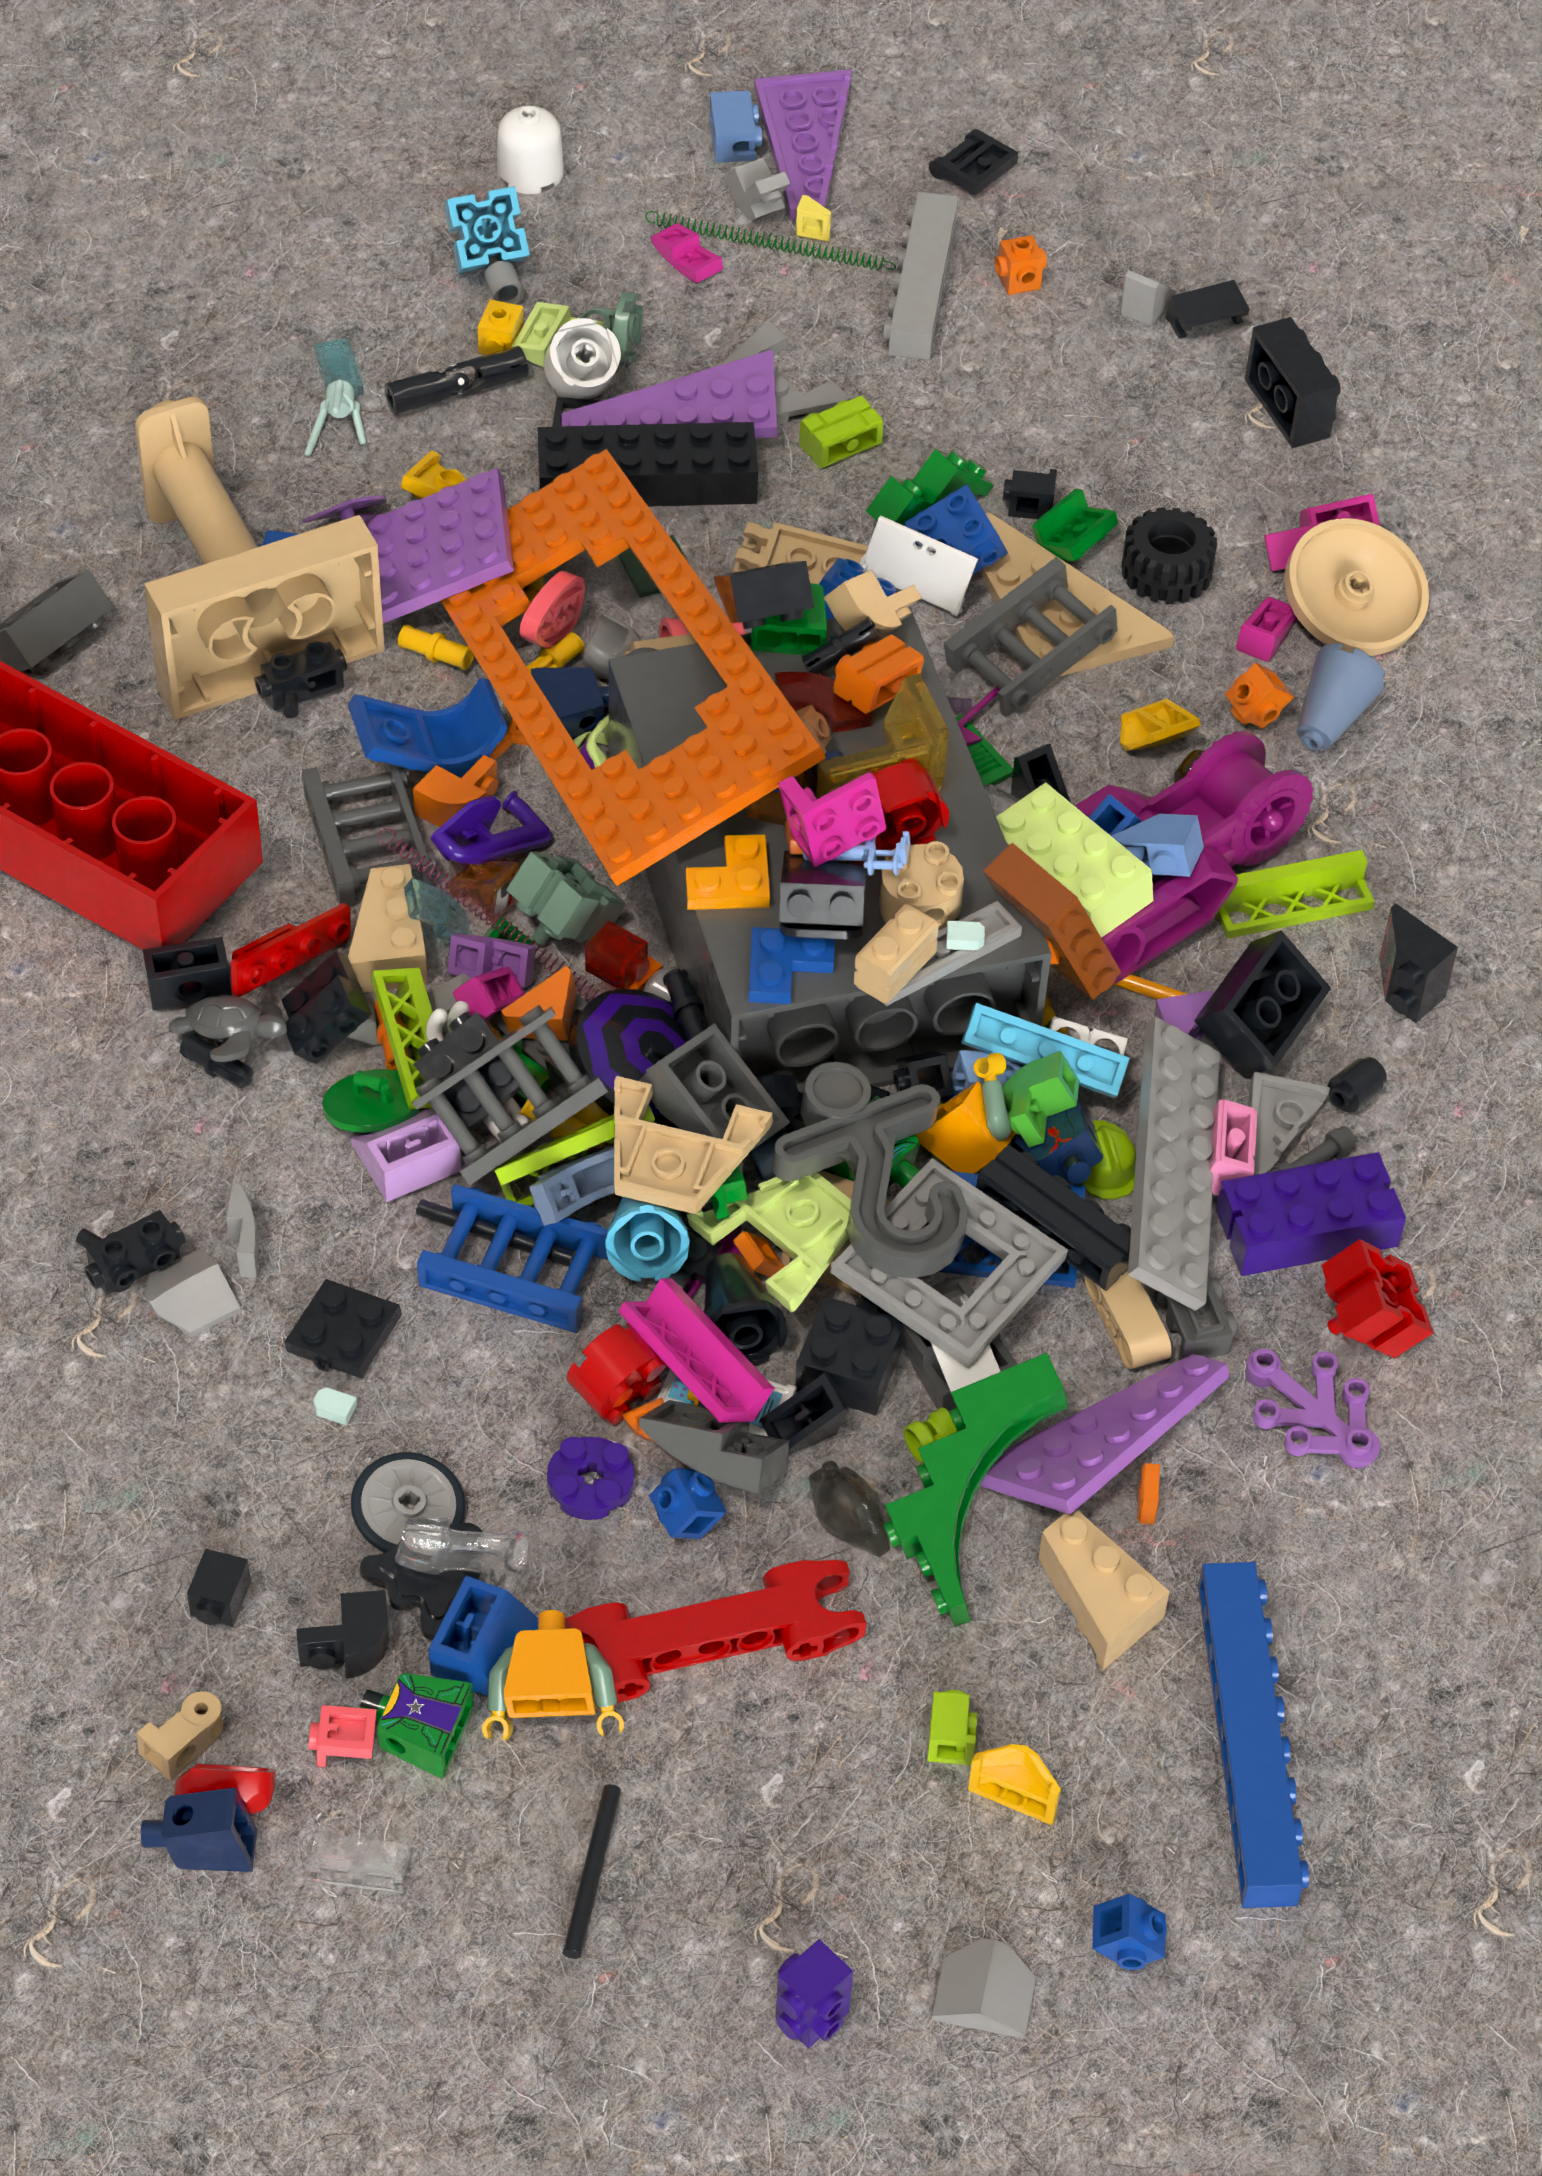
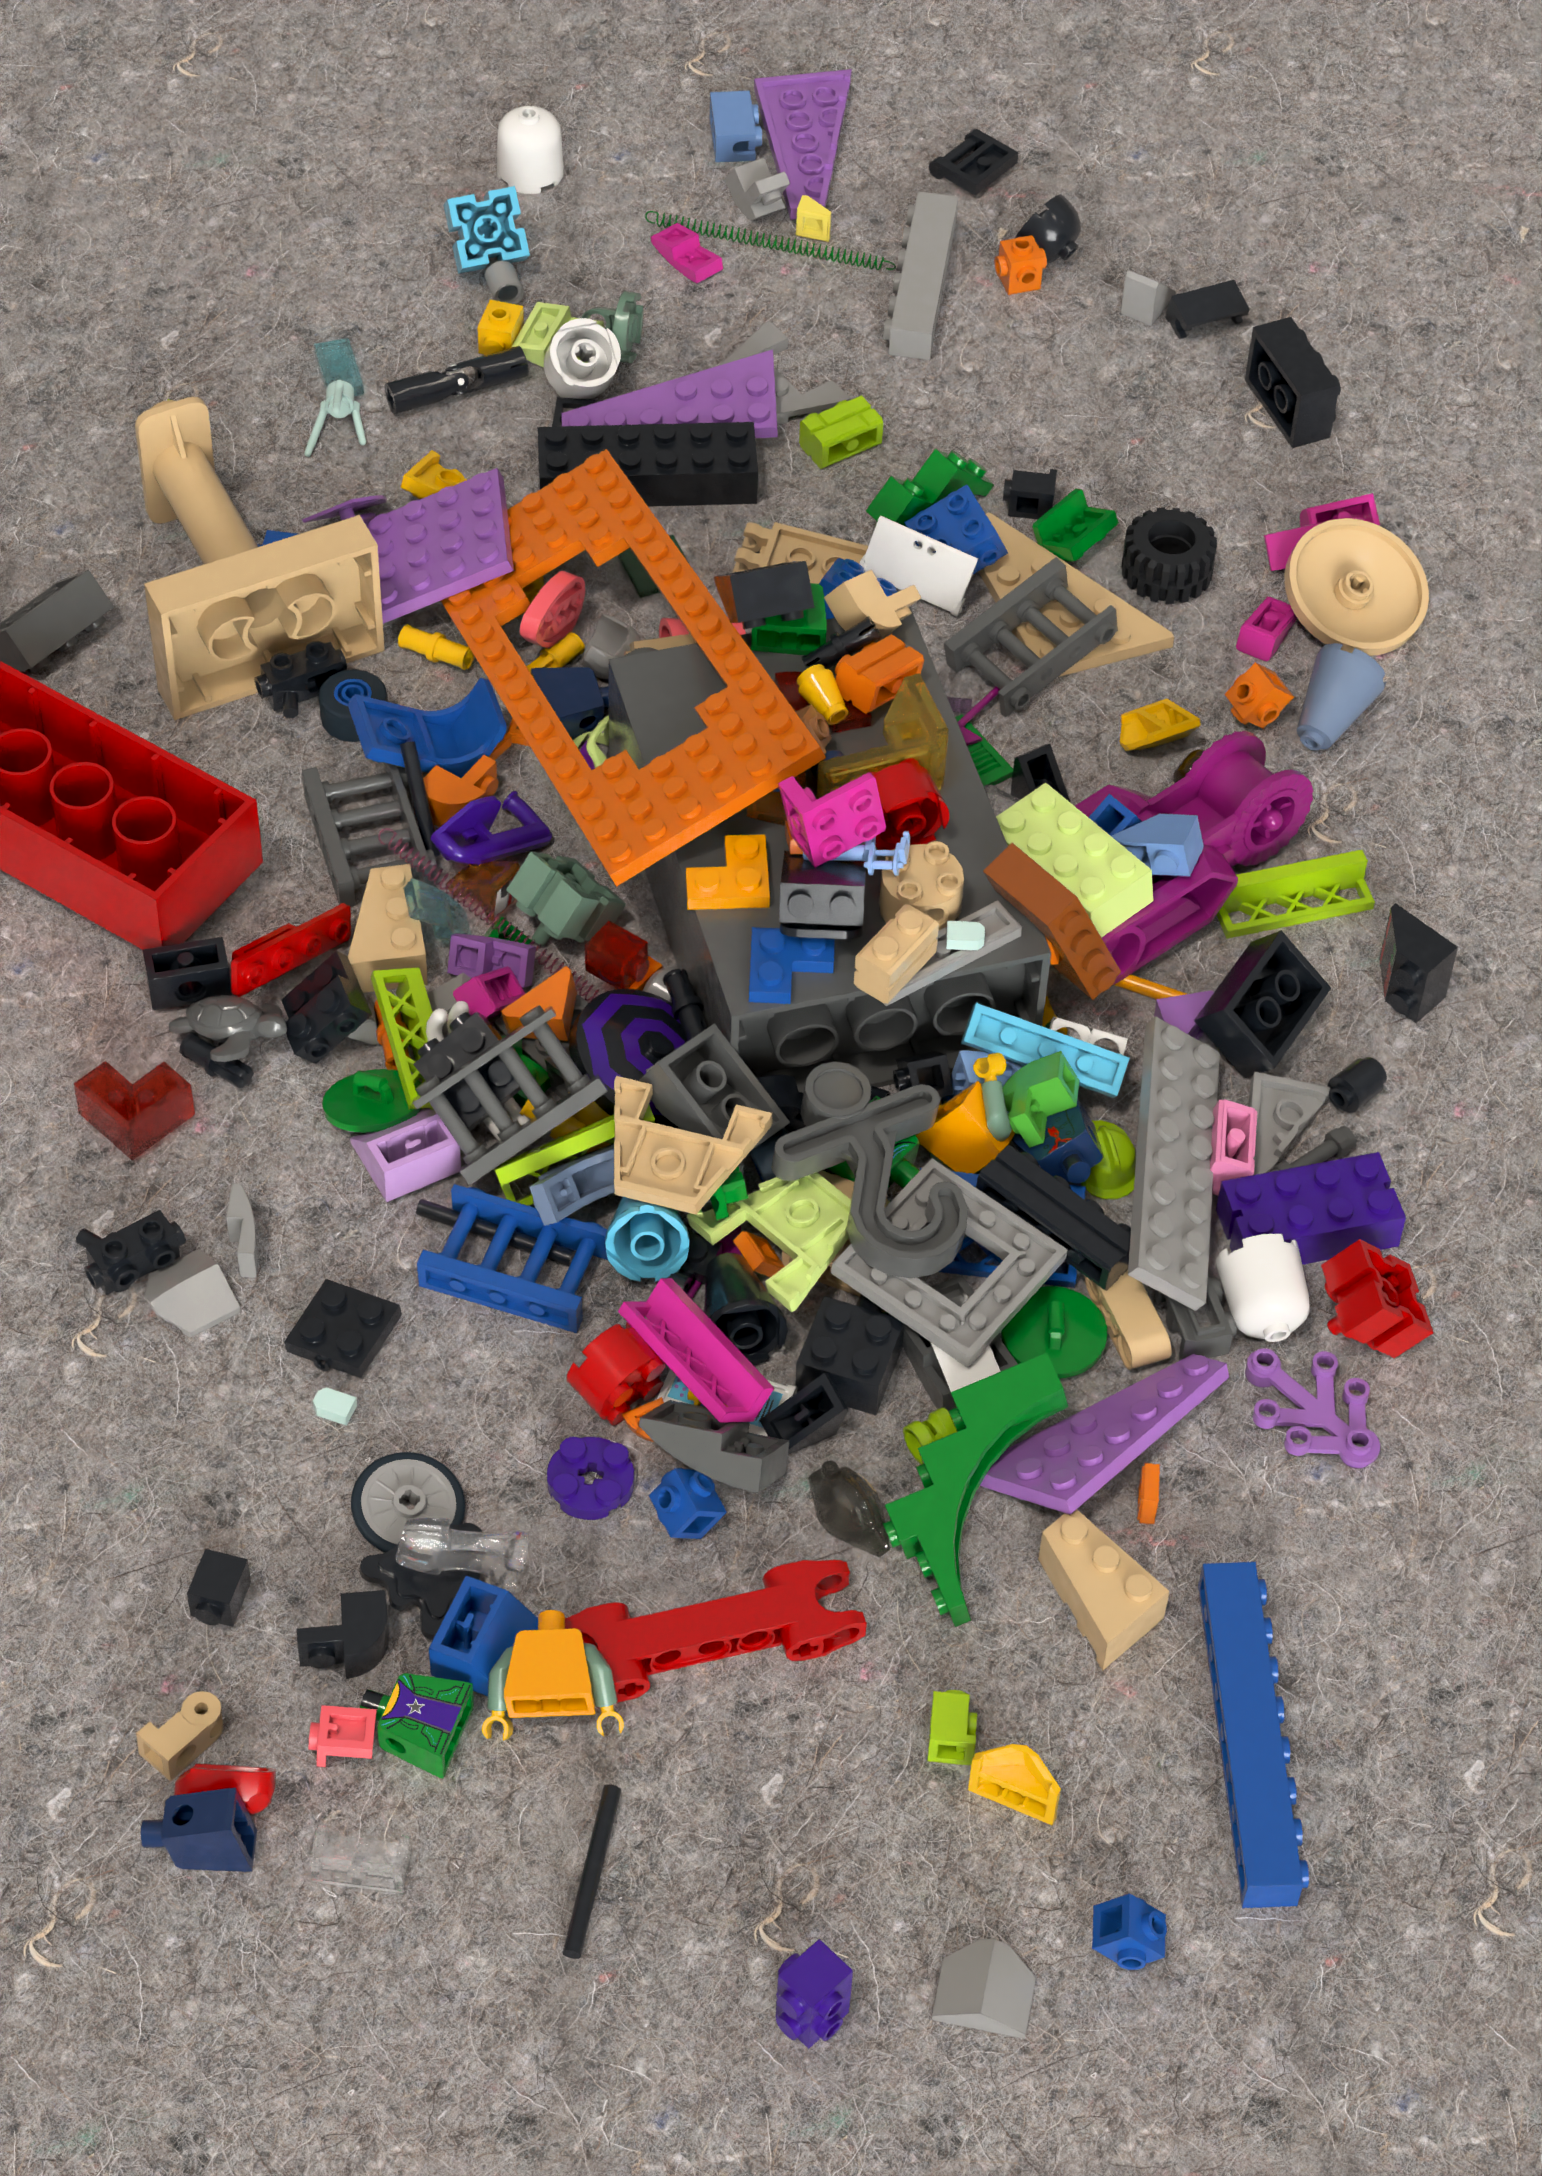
(134, 1113): none -> clear red brick
(336, 695): none -> black wheel
(419, 794): none -> black bar
(821, 690): none -> yellow cone
(1054, 229): none -> black cylinder
(1058, 1324): none -> green shield
(1265, 1286): none -> white cylinder

